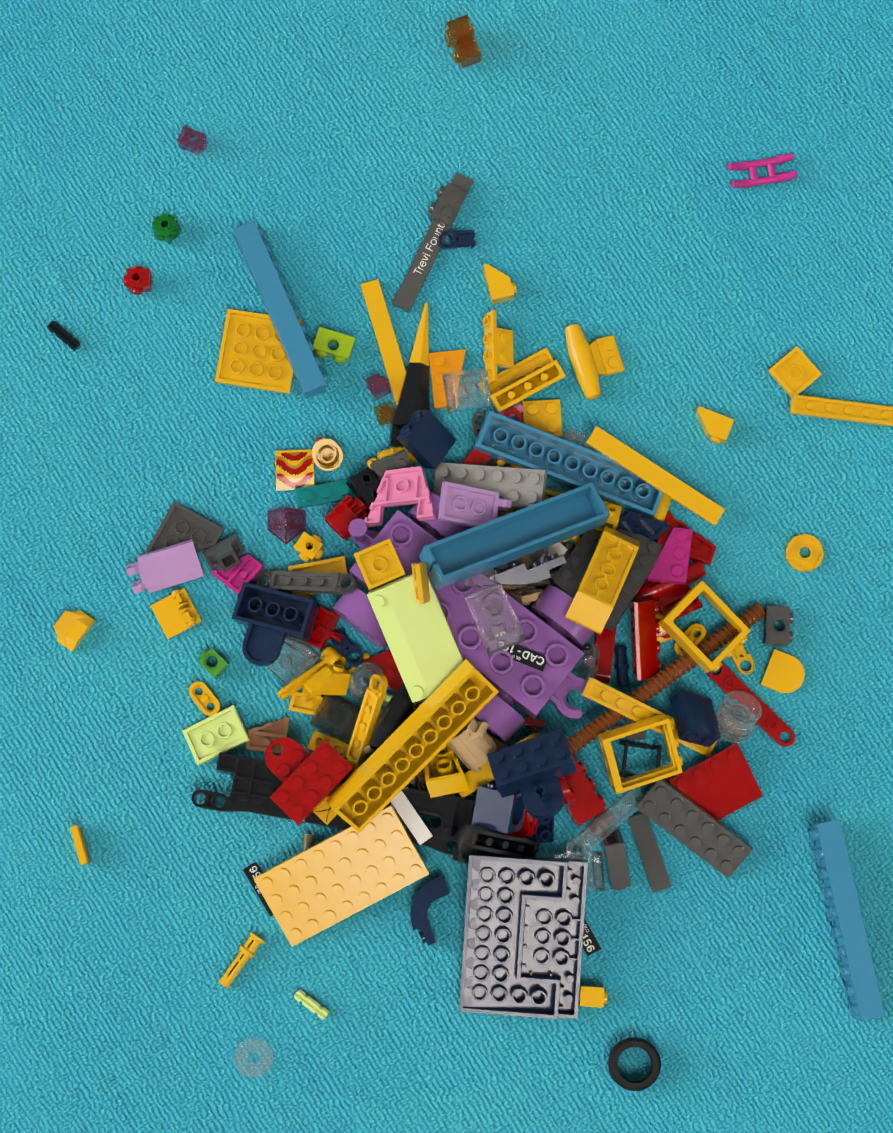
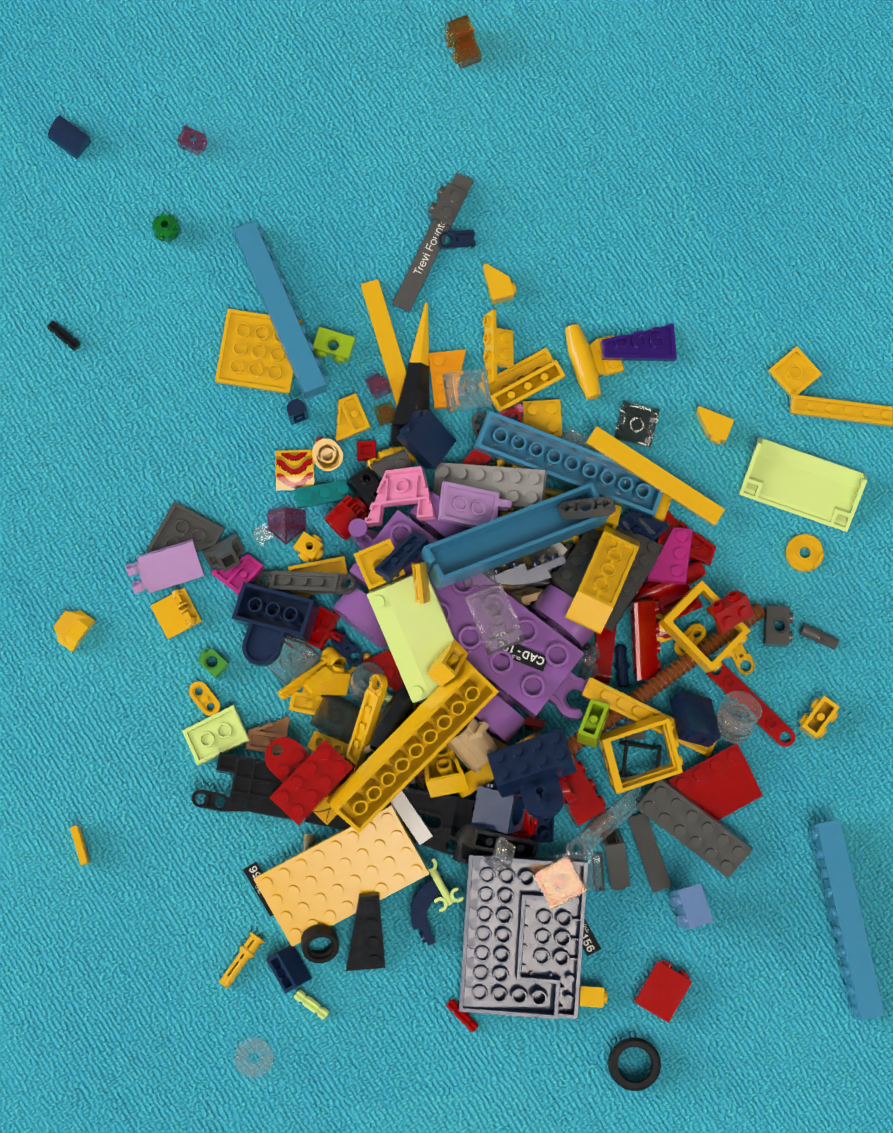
(68, 137): none -> dark blue brick
(138, 280): red brick -> none
(258, 532): none -> clear plate
(288, 968): none -> dark blue brick
(297, 411): none -> dark blue brick
(324, 955): none -> black tyre
(350, 418): none -> yellow wing
(366, 450): none -> red plate
(367, 937): none -> black wing
(401, 556): none -> dark blue plate
(447, 663): none -> yellow slope
(448, 898): none -> yellowish green bar
(464, 1017): none -> red axle
(502, 855): none -> clear bracket
(559, 882): none -> clear orange tile
(573, 514): none -> dark grey beam
(593, 723): none -> lime brick
(636, 423): none -> clear smoke slope
(648, 345): none -> dark purple wing
(663, 990): none -> red brick
(690, 907): none -> medium blue brick
(730, 610): none -> red bracket
(769, 162): dark pink piece -> none
(783, 673): yellow tile -> none
(803, 484): none -> yellowish green slope
(819, 636): none -> dark grey axle
(822, 713): none -> yellow brick

